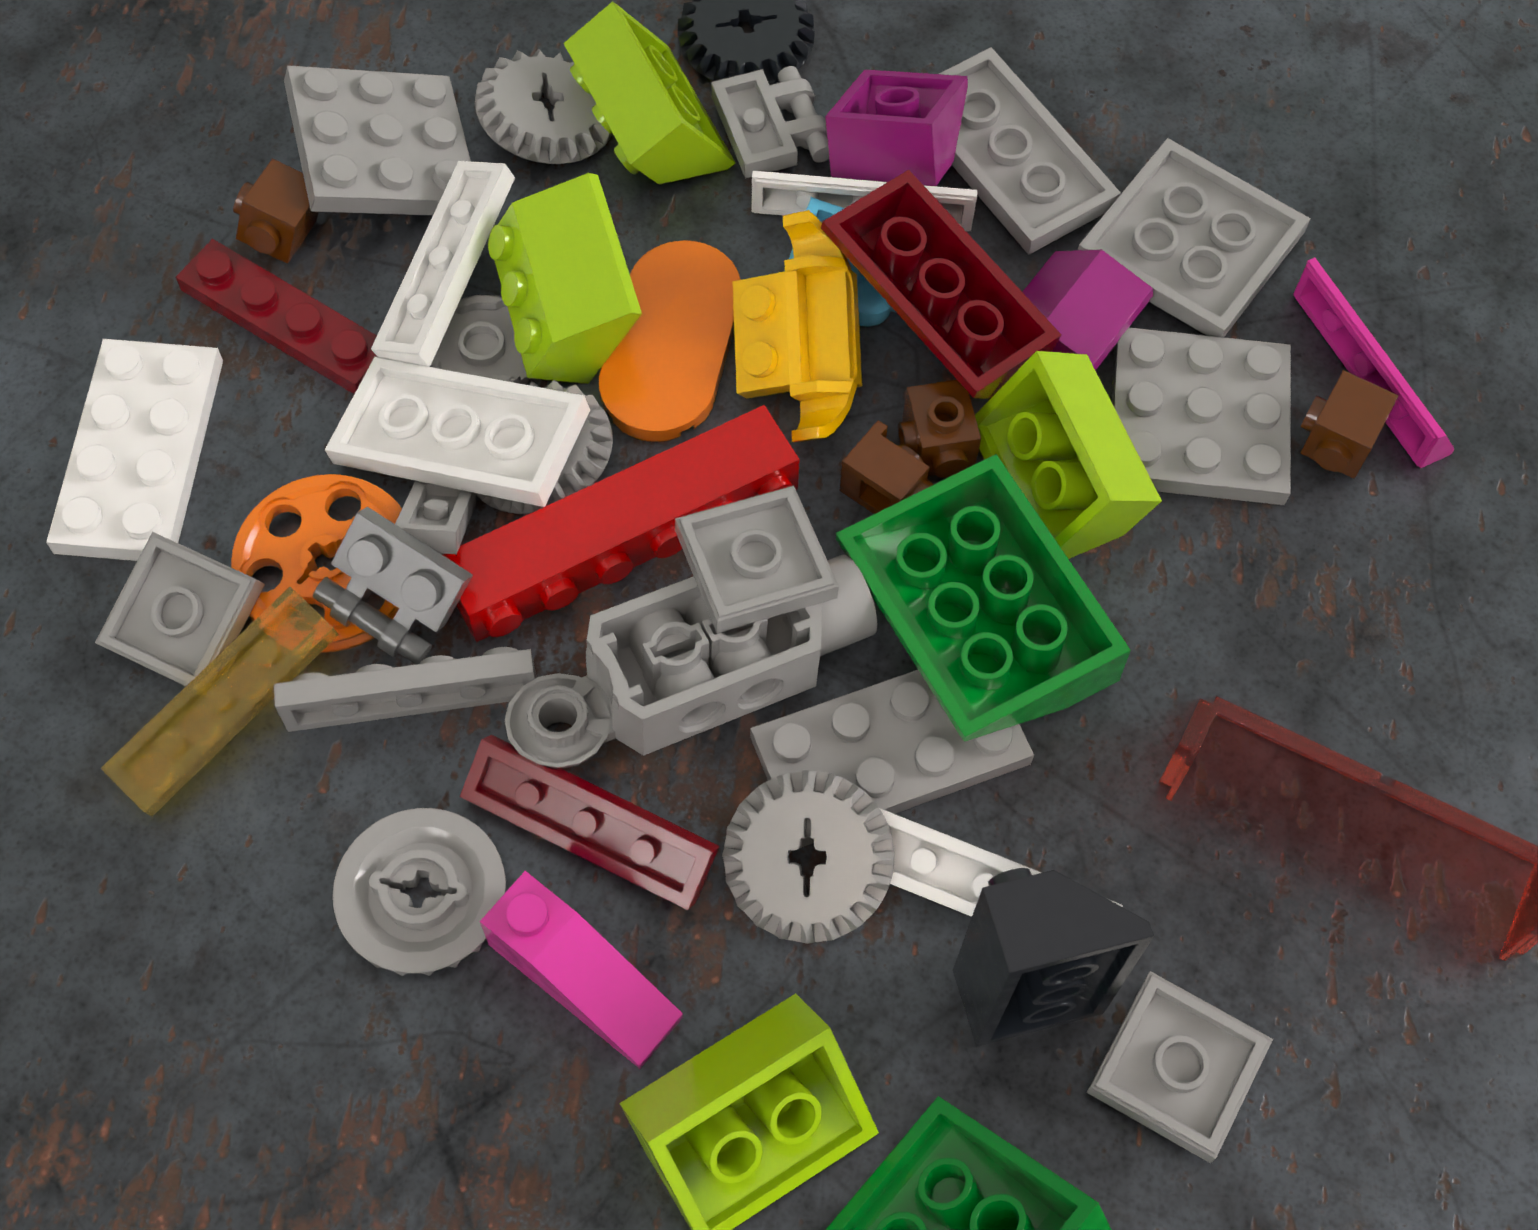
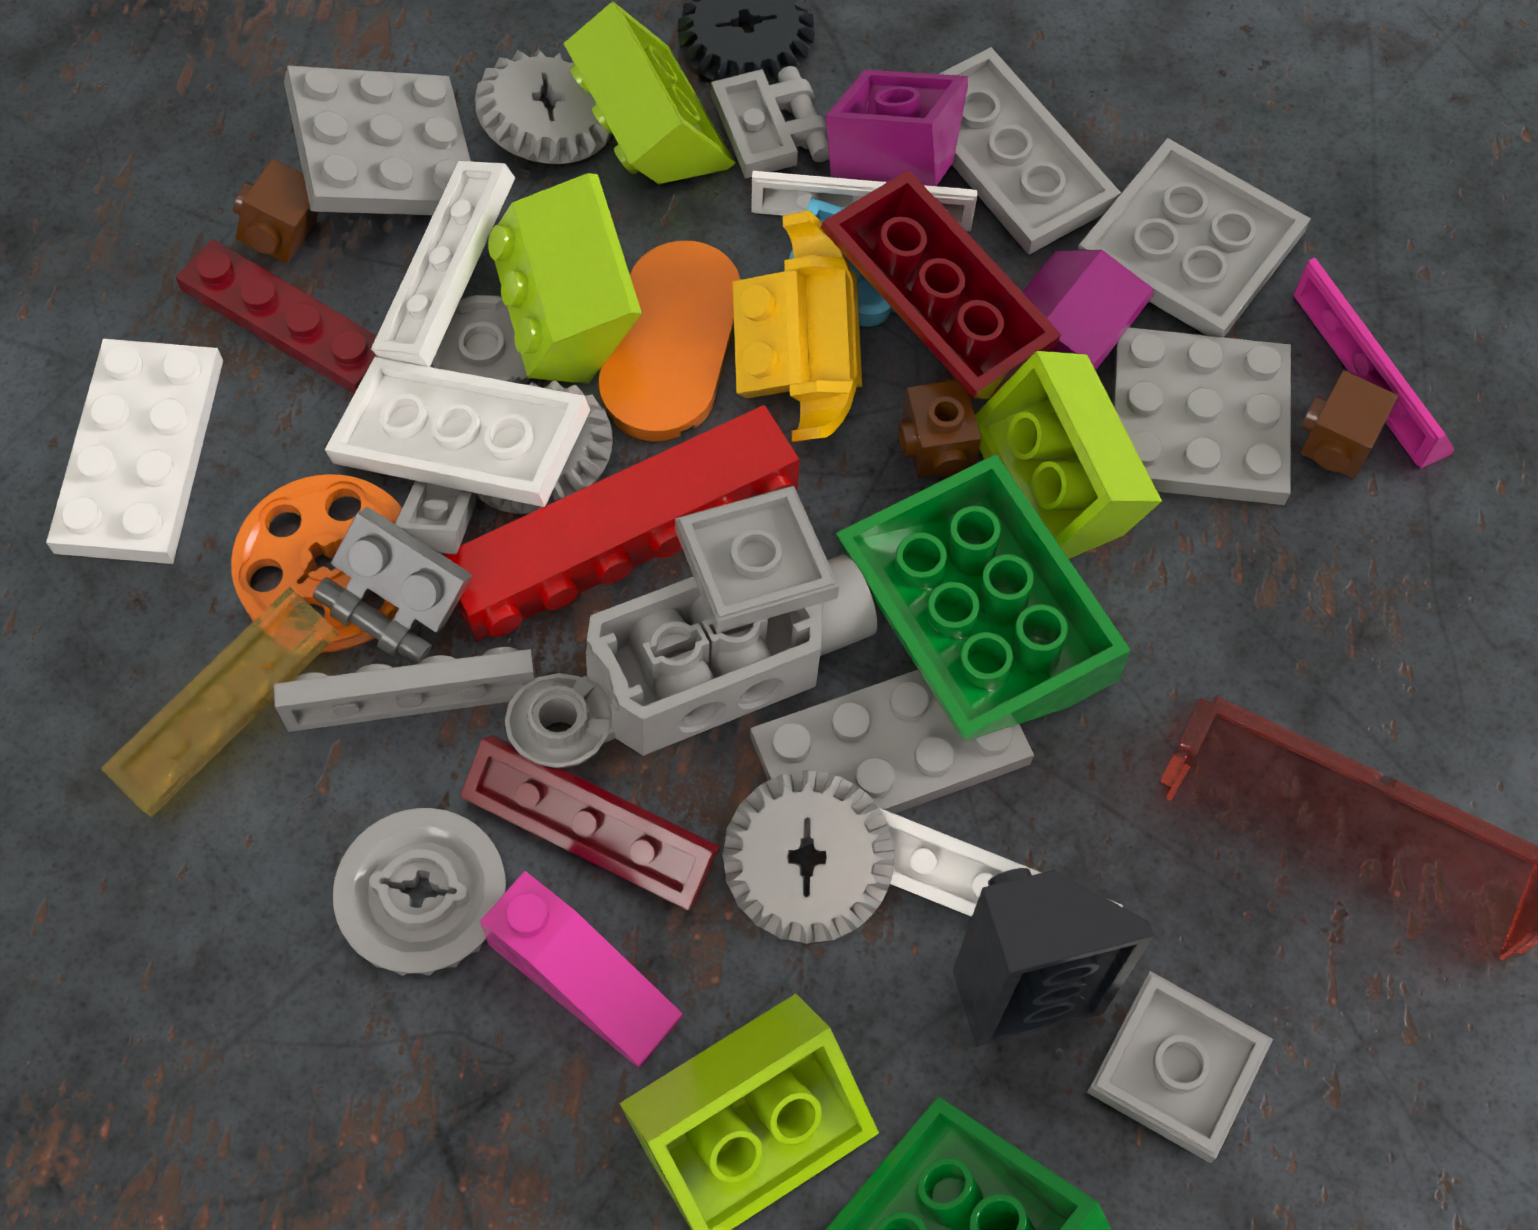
(178, 610): light grey plate -> none
(881, 472): reddish brown brick -> none

